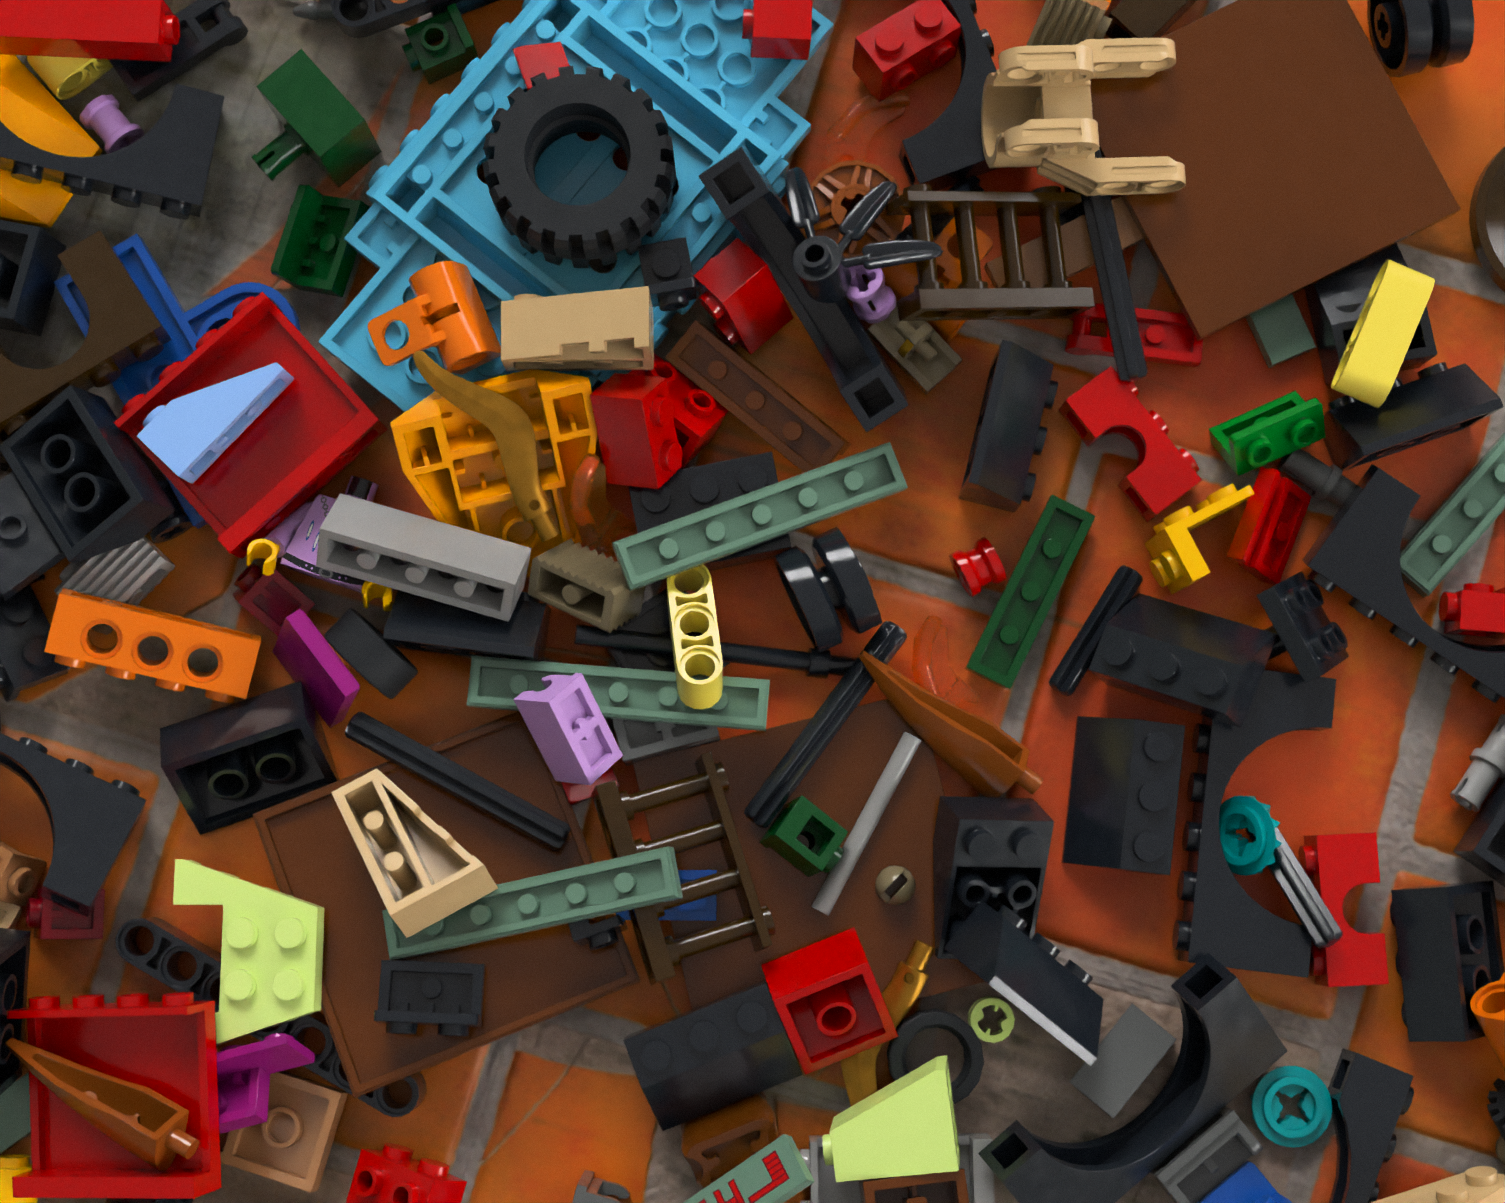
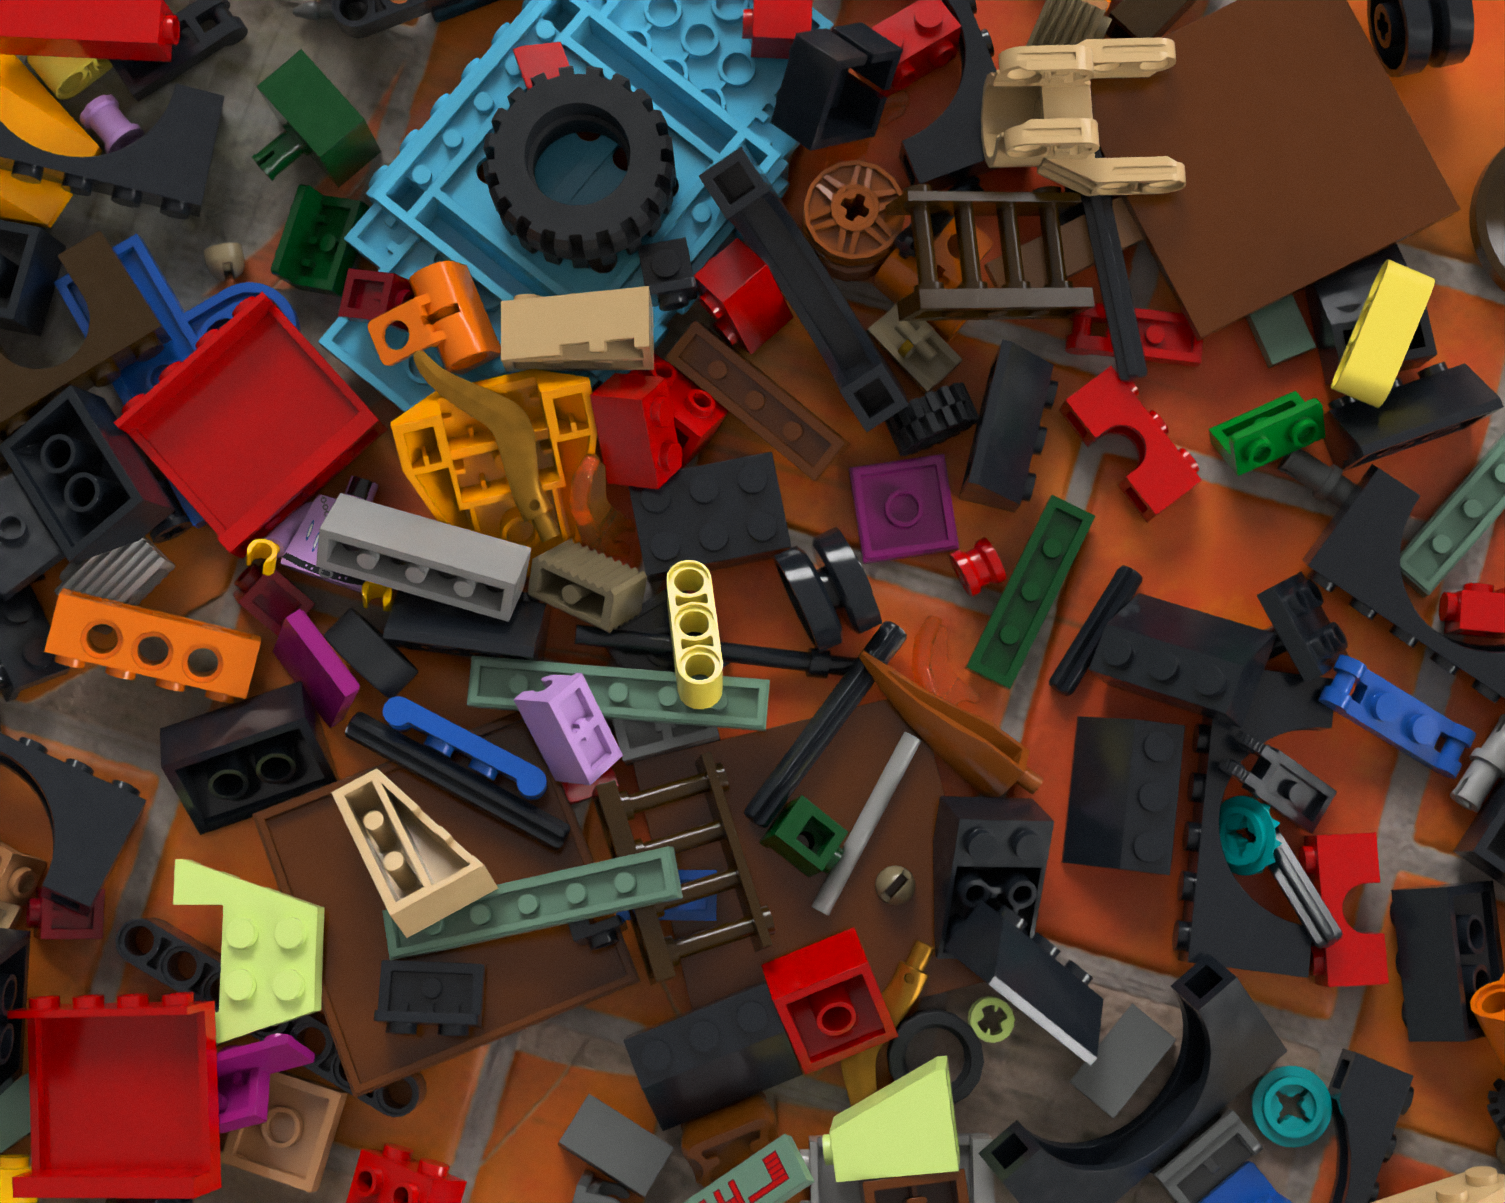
(121, 1110): dark orange piece -> none
(203, 424): light blue slope -> none
(225, 258): none -> dark tan hinge
(373, 294): none -> dark red bracket
(448, 737): none -> blue plate
(450, 55): dark green brick -> none
(615, 1146): none -> dark grey hinge
(759, 516): sand green tile -> none
(819, 97): none -> black piece
(821, 260): black plant -> none
(876, 291): lavender bush -> none
(903, 509): none -> magenta tile
(932, 419): none -> black tyre
(1173, 550): yellow bracket -> none
(1269, 526): red plate -> none
(1281, 783): none -> black hinge
(1396, 717): none -> blue plate

